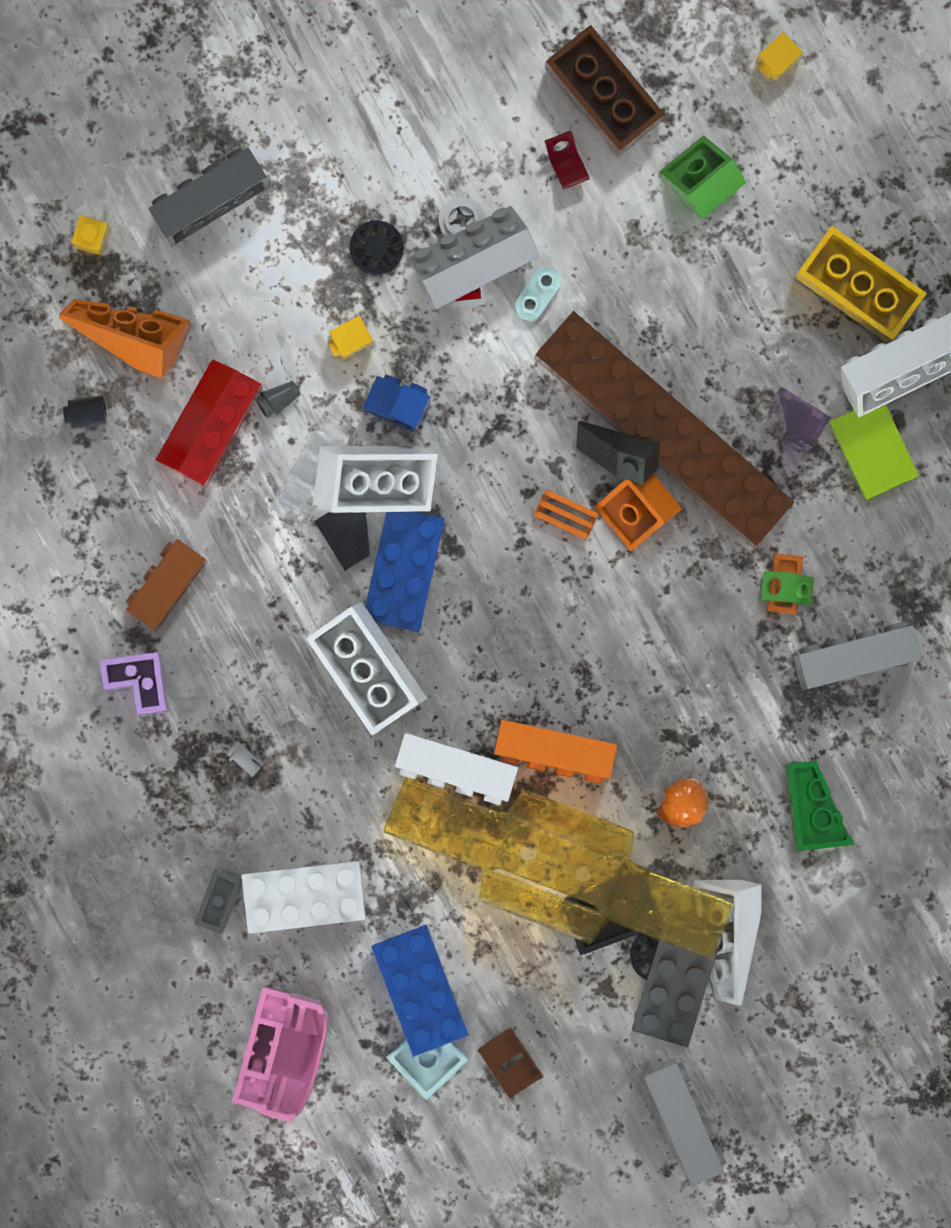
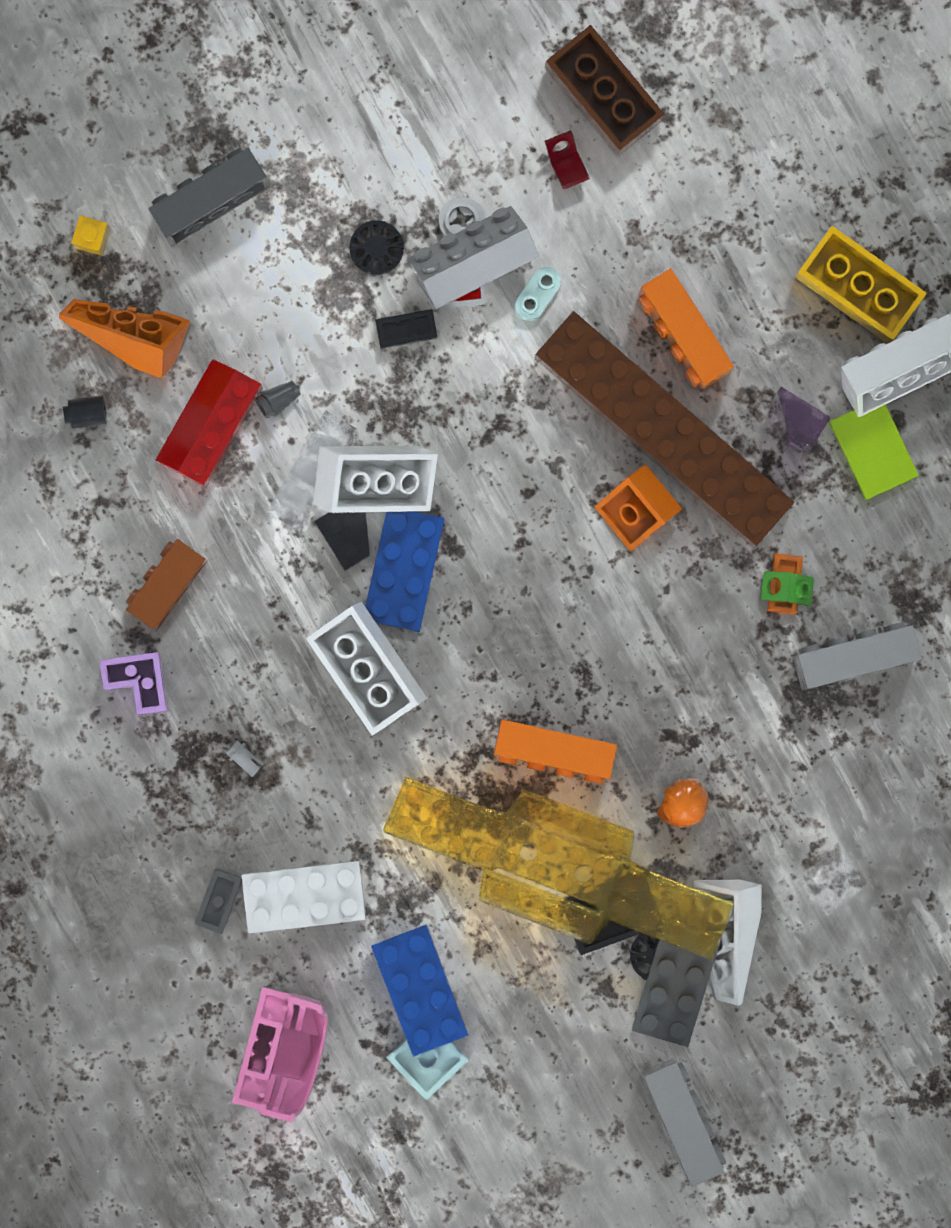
(350, 338): yellow brick -> none
(398, 404): blue brick -> none
(406, 329): none -> black plate
(455, 767): white brick -> none
(518, 1075): reddish brown piece -> none
(544, 504): orange tile -> none
(618, 452): pearl dark grey slope -> none
(685, 330): none -> orange brick
(703, 176): bright green slope -> none
(778, 57): yellow brick -> none
(813, 812): green wing -> none

